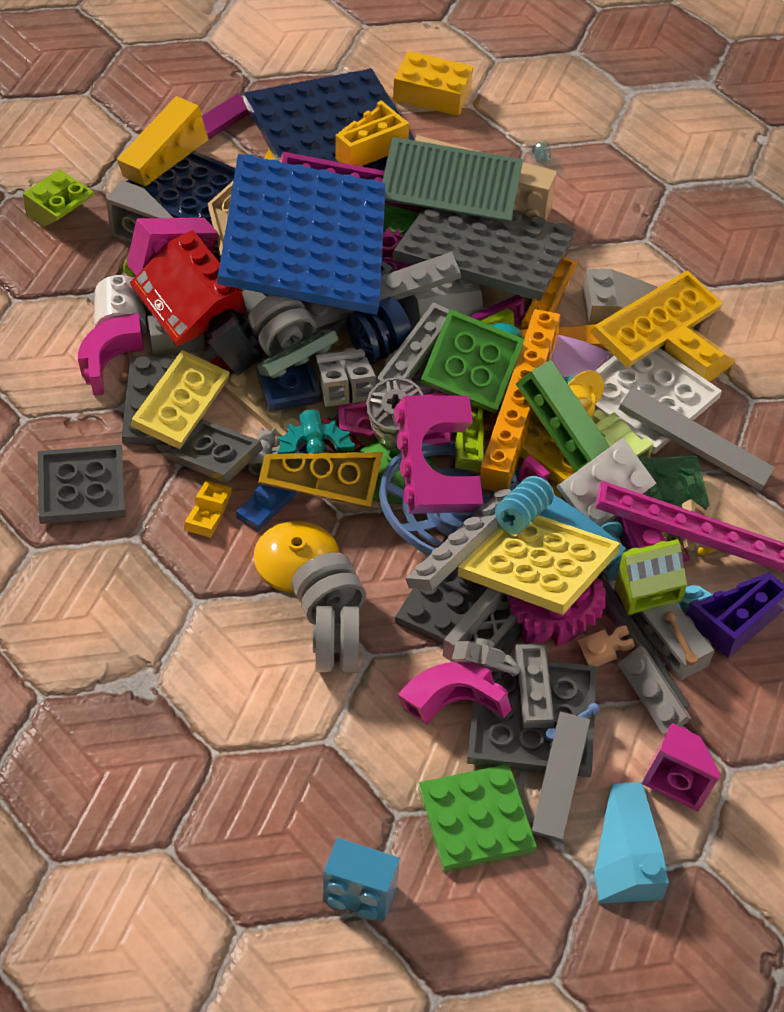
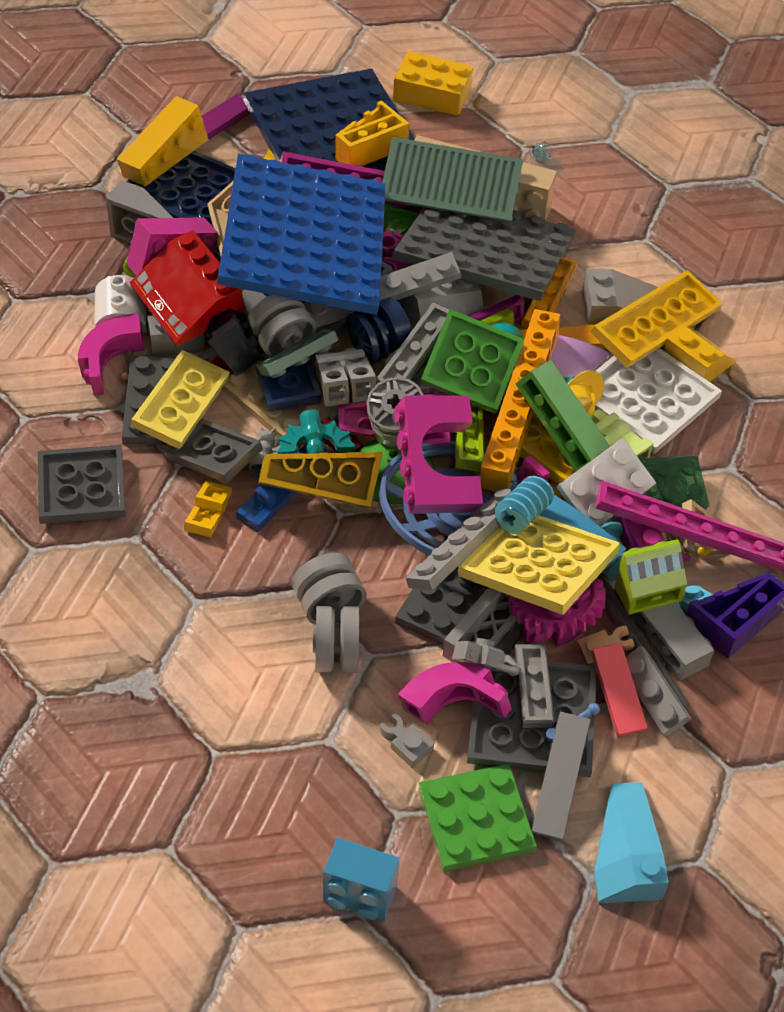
(54, 197): lime slope -> none
(278, 558): yellow dish -> none
(408, 743): none -> light grey plate
(619, 690): none -> coral tile
(682, 768): dark pink slope -> none
(691, 658): medium nougat hinge -> none
(696, 438): light grey tile -> none

